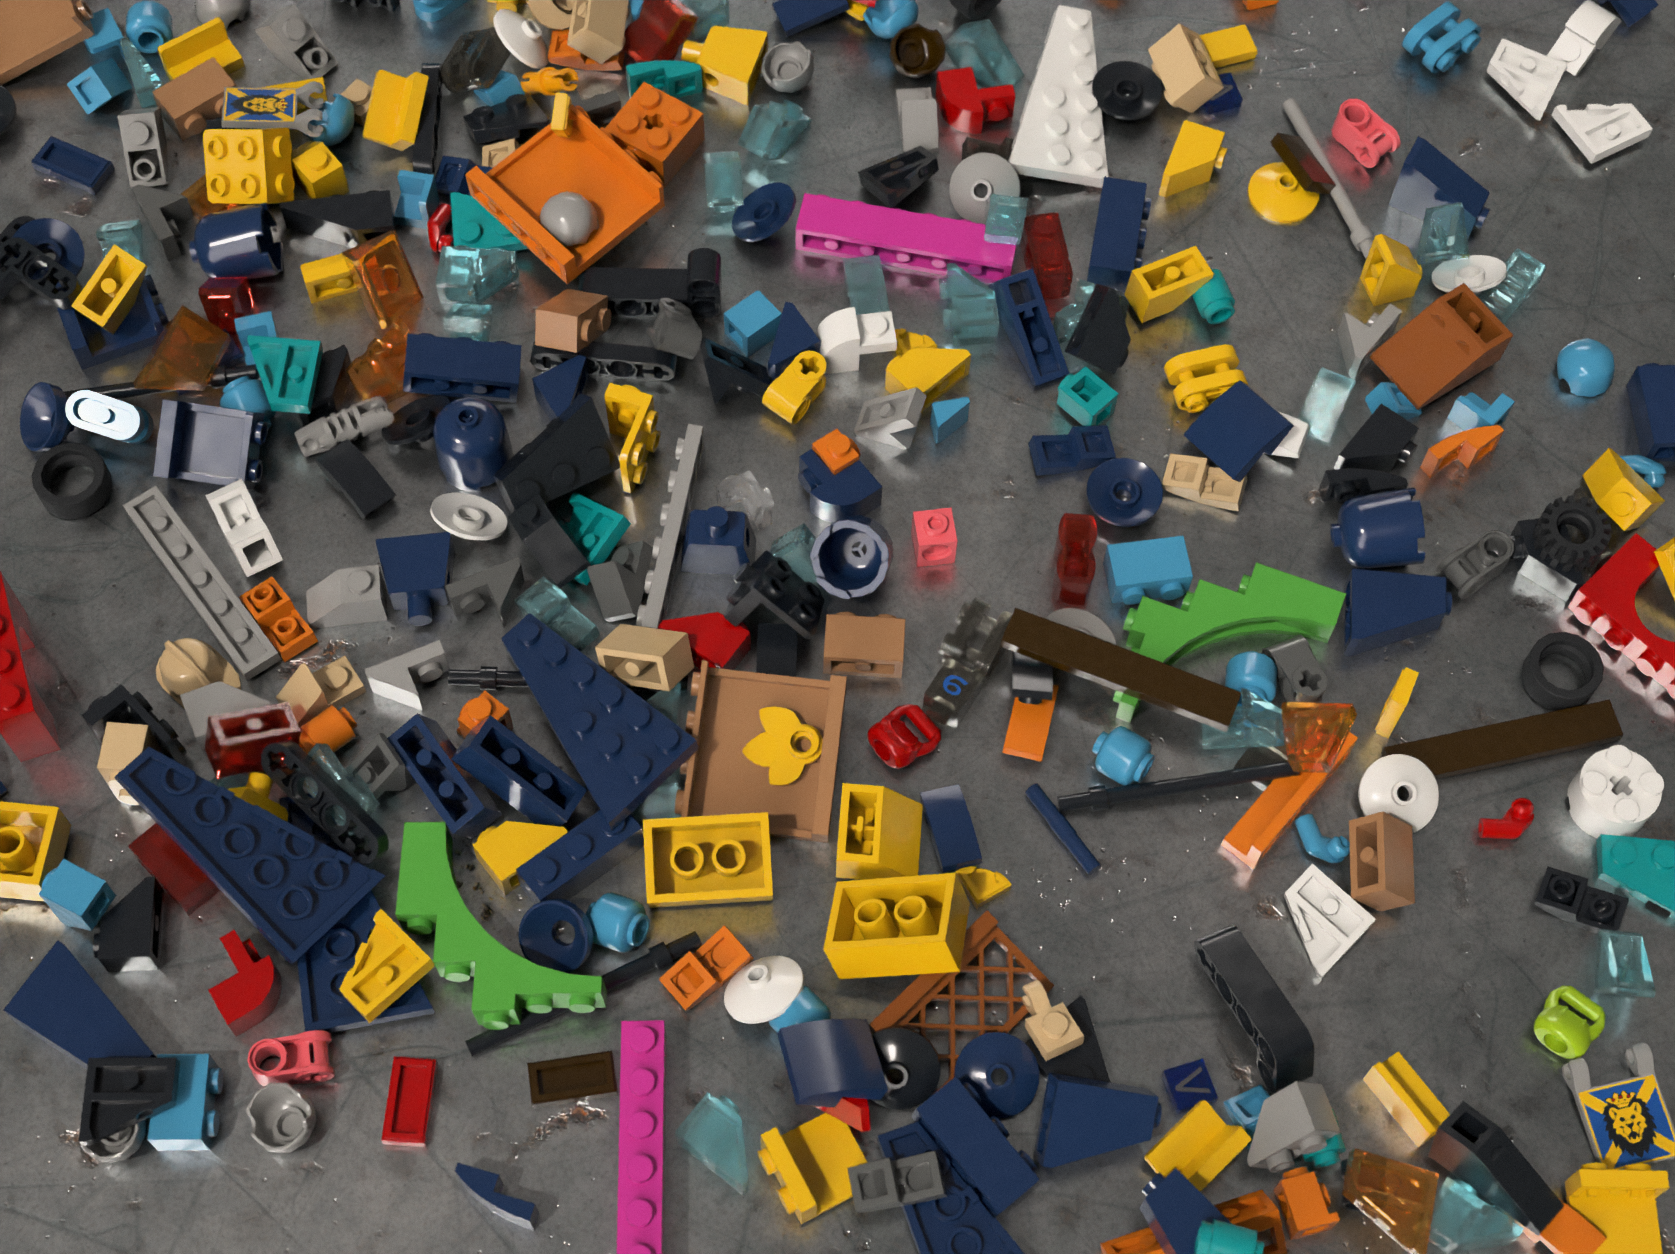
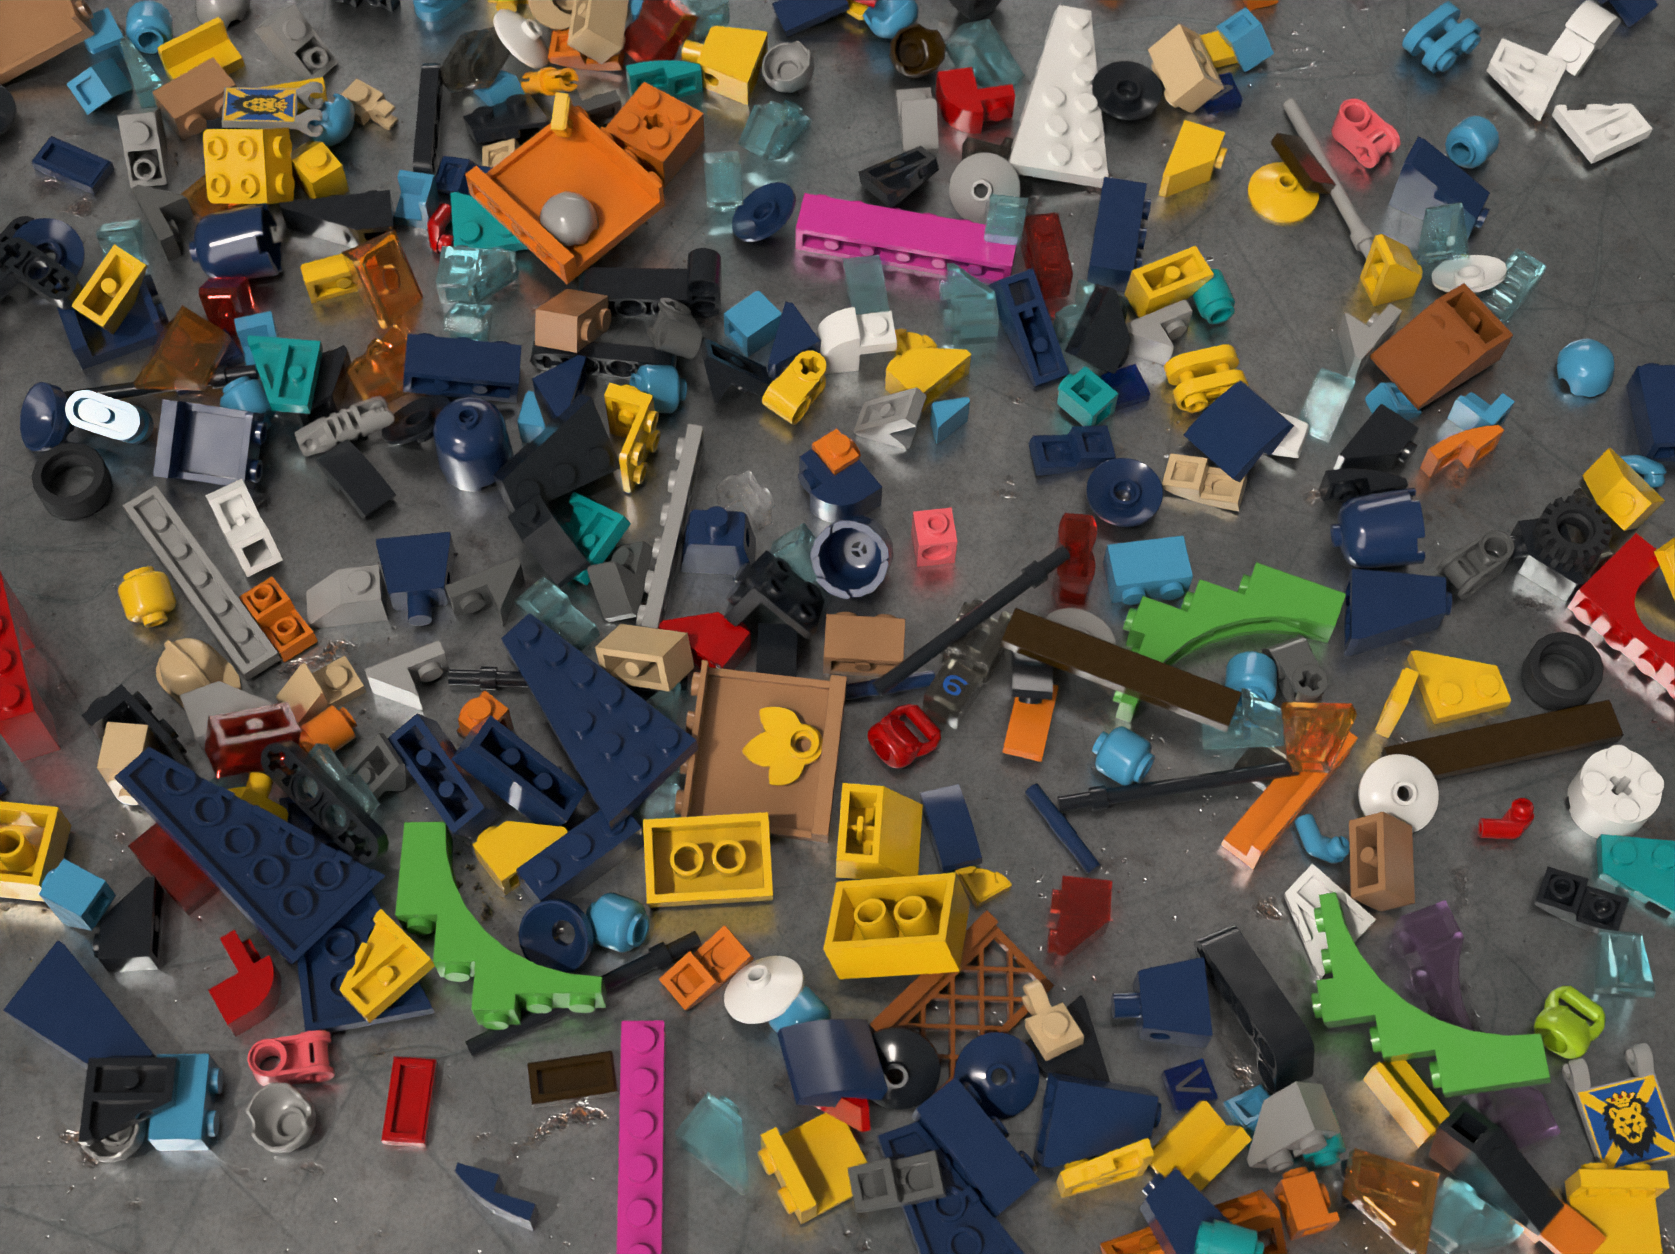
(146, 596): none -> yellow head
(395, 109): yellow panel -> none
(468, 516): white dish -> none
(530, 419): none -> dark azure slope
(663, 384): none -> dark azure head
(866, 689): none -> dark blue piece
(1032, 576): none -> black bar
(1082, 916): none -> clear red slope
(1106, 1169): none -> yellow wing
(1129, 385): none -> clear blue tile
(1153, 332): none -> light grey slope
(1169, 1004): none -> dark blue torso
(1246, 39): none -> dark azure panel
(1432, 949): none -> clear purple arch
(1457, 686): none -> yellow wing
(1465, 1058): none -> bright green arch
(1472, 142): none -> dark azure head

